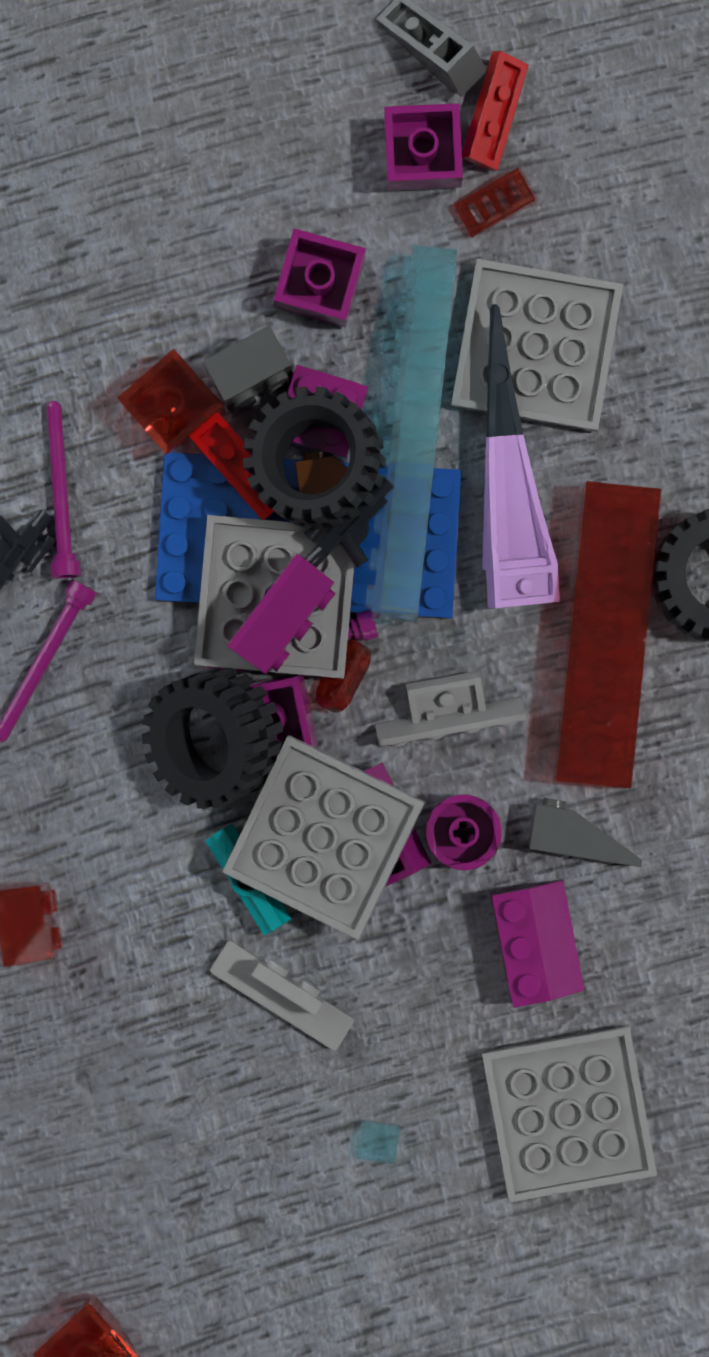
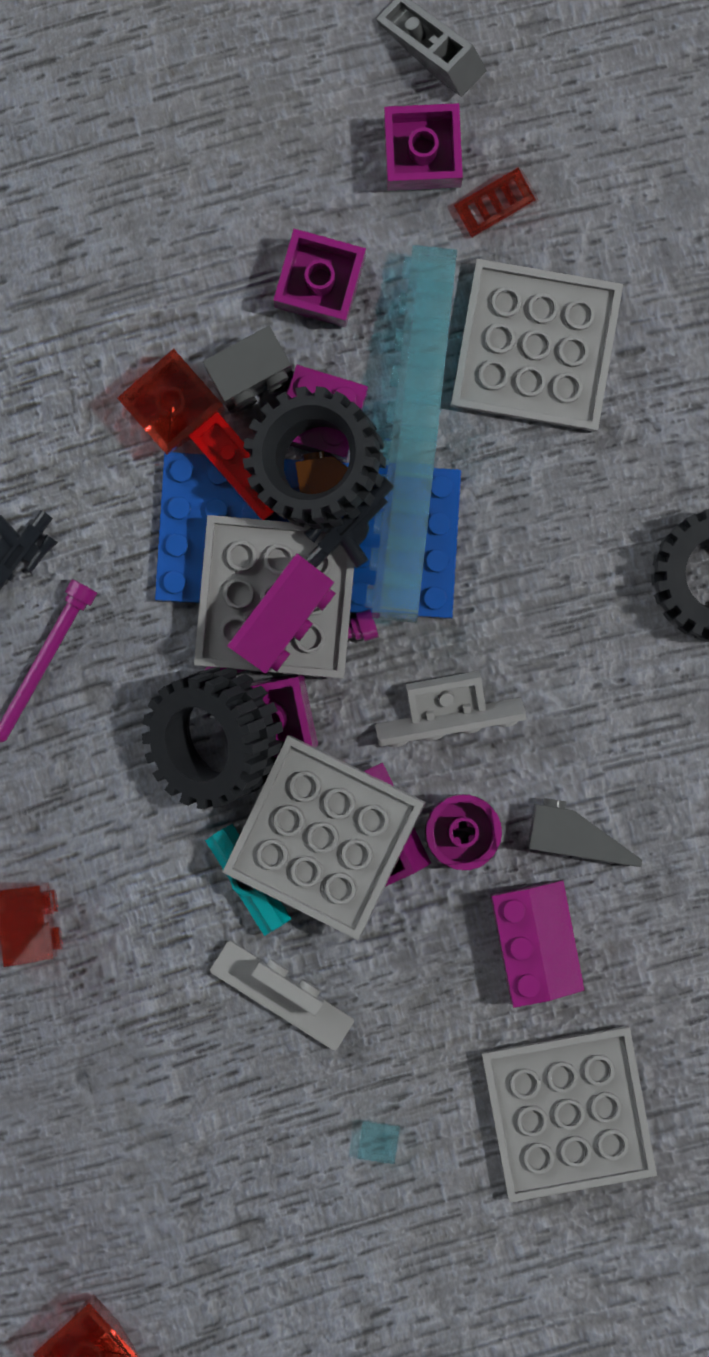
(65, 562): magenta piece -> none
(338, 693): clear red plate -> none
(494, 110): red plate -> none
(515, 535): lavender plate -> none
(607, 634): clear red brick -> none

